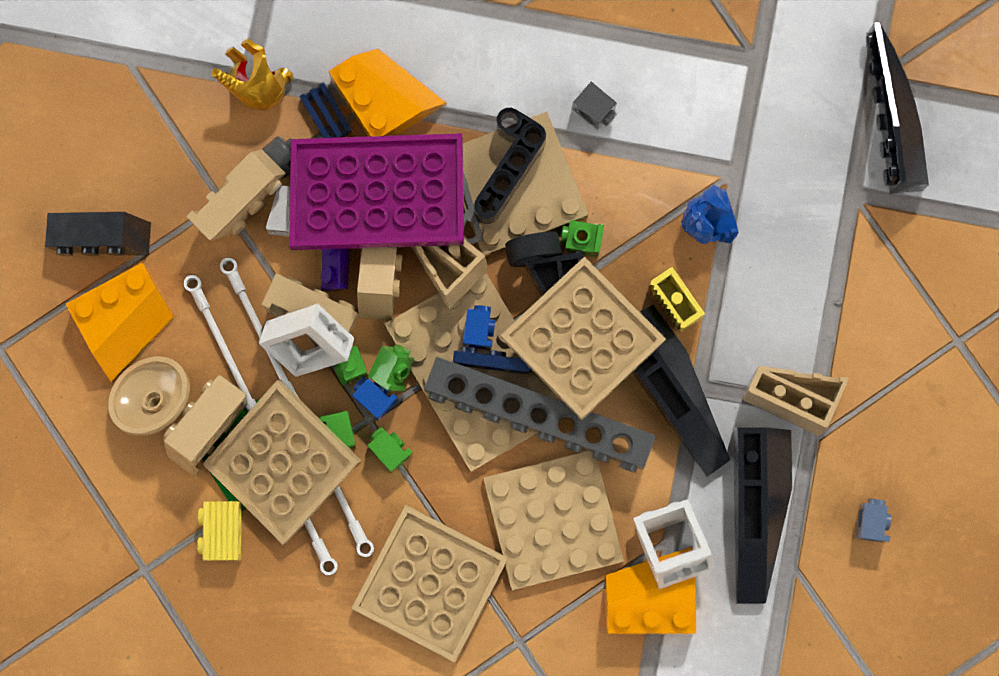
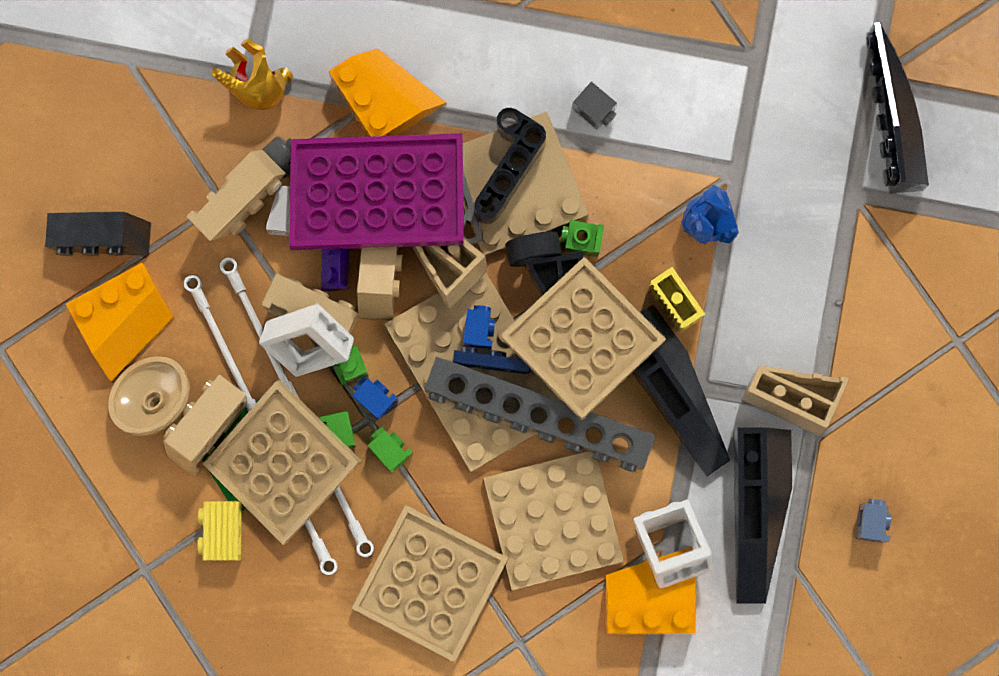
(313, 93): dark blue tile -> none
(392, 367): bright green brick -> none

